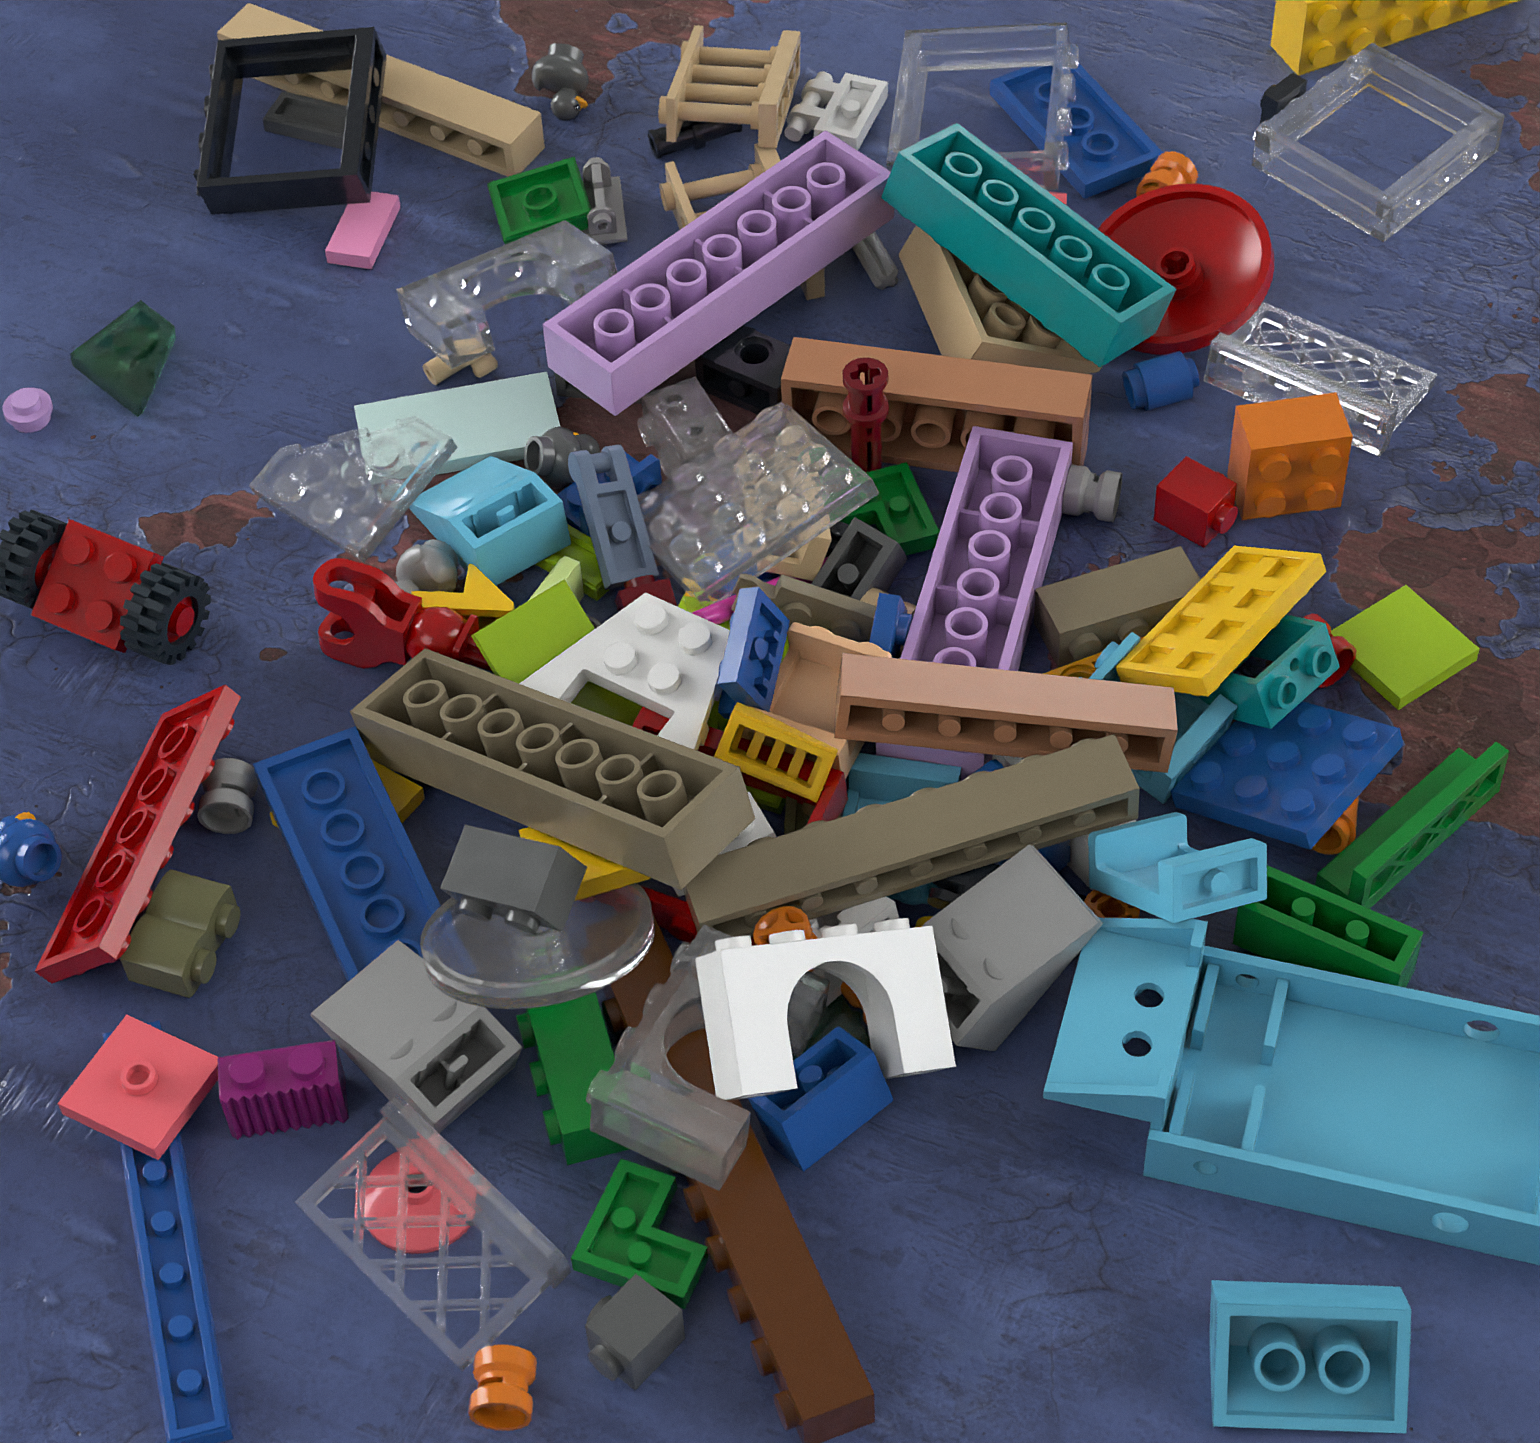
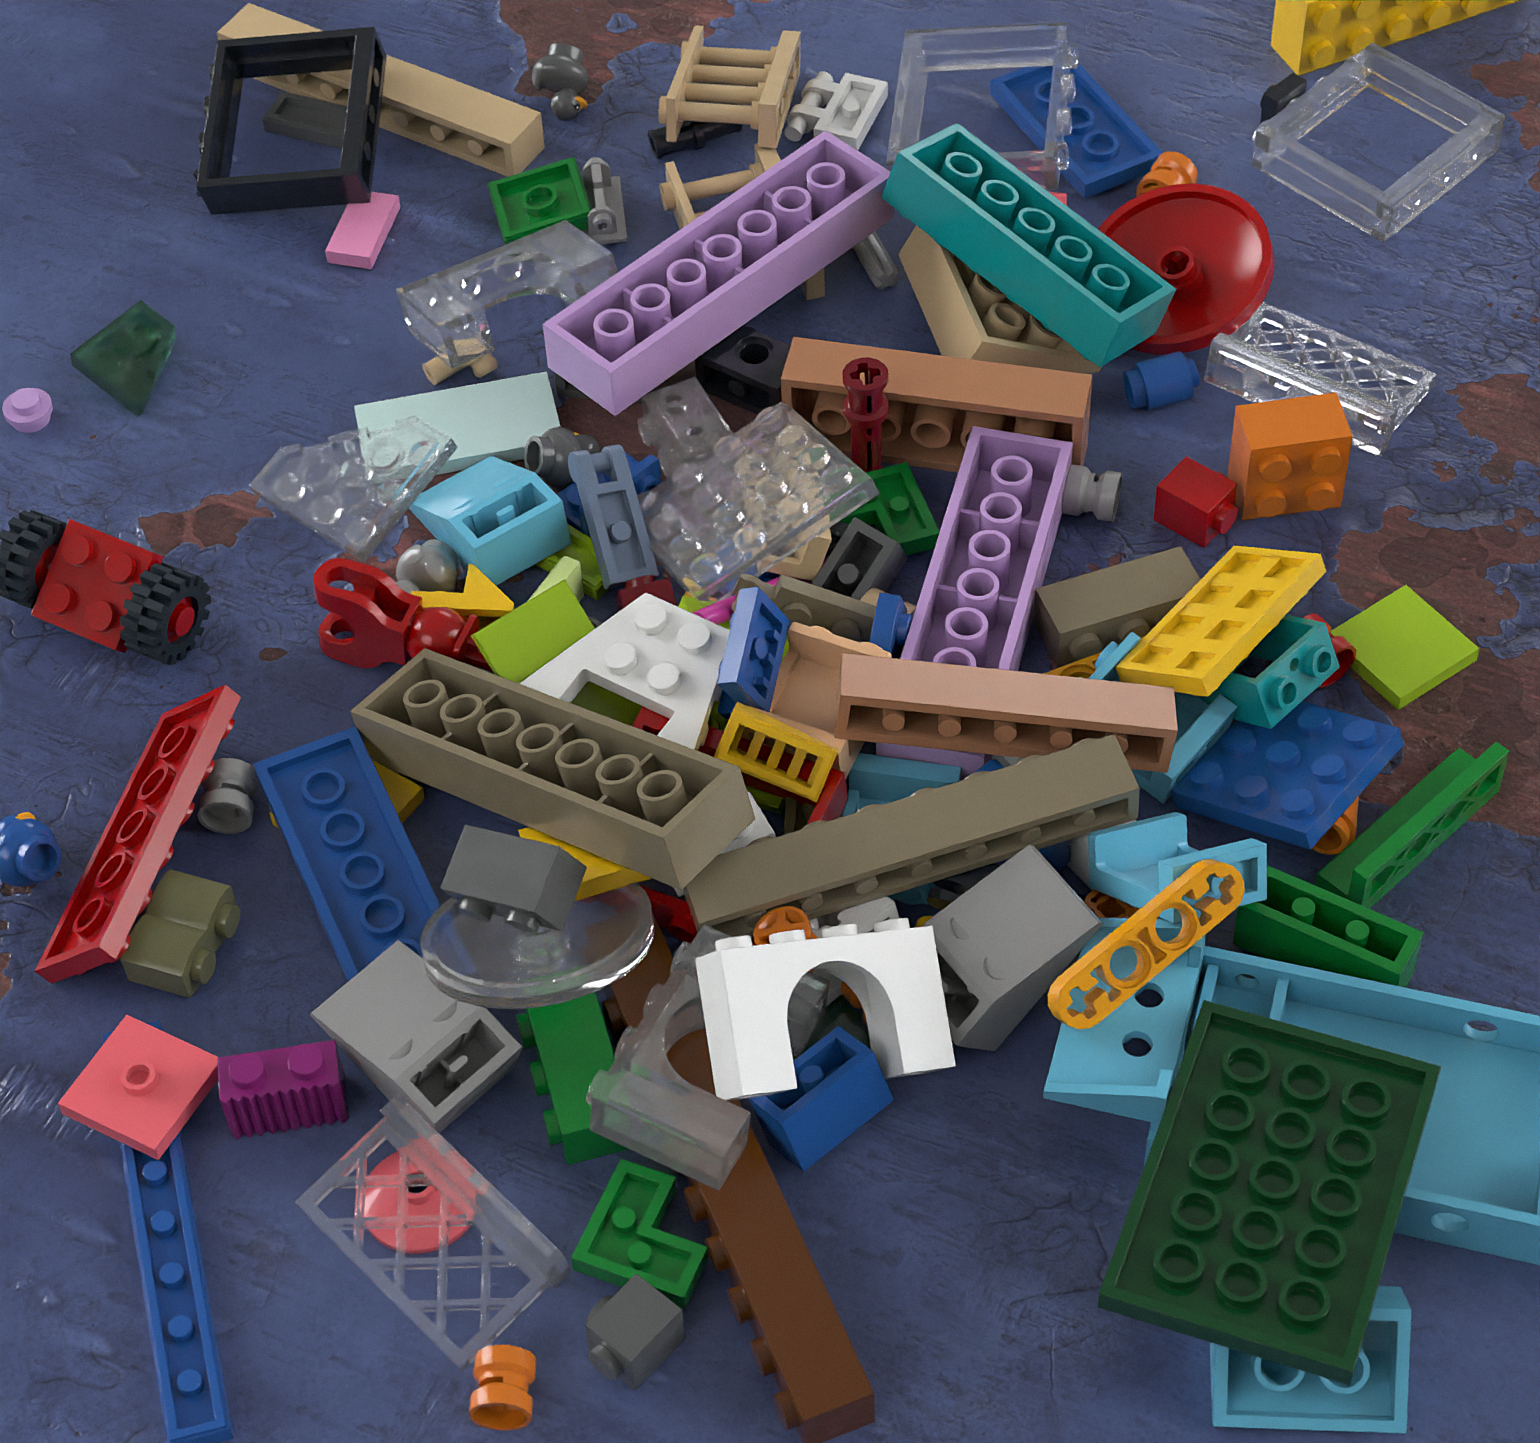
(1151, 951): none -> light orange beam
(1272, 1191): none -> dark green plate

